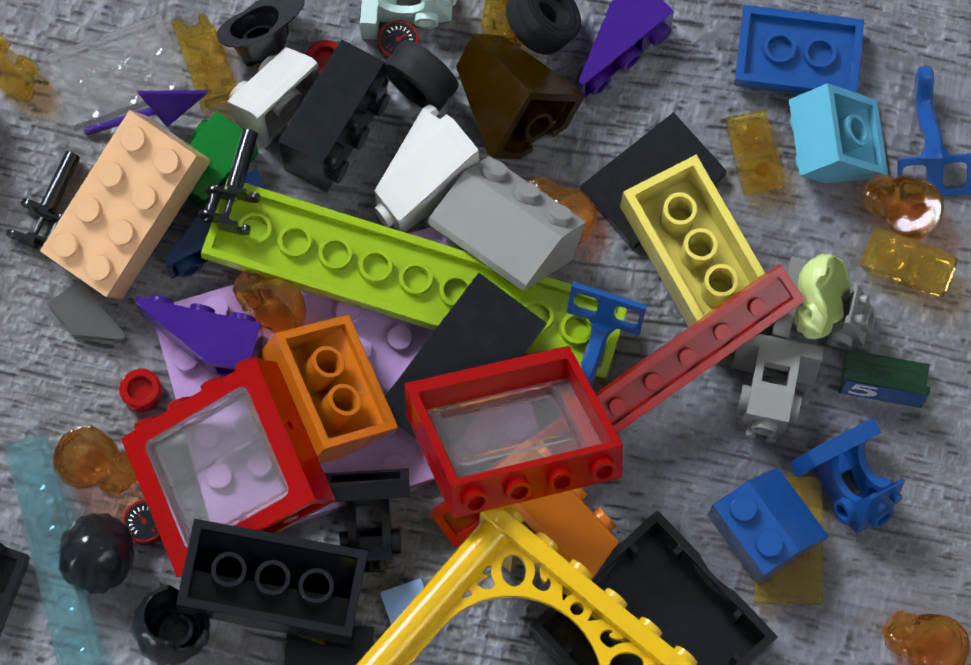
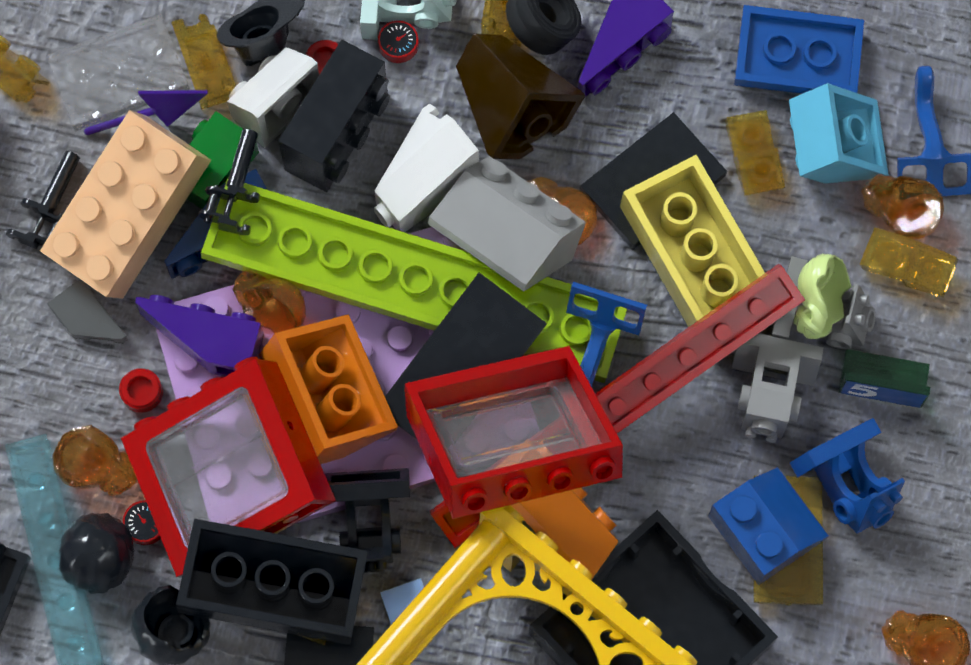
(420, 75): black tyre -> none

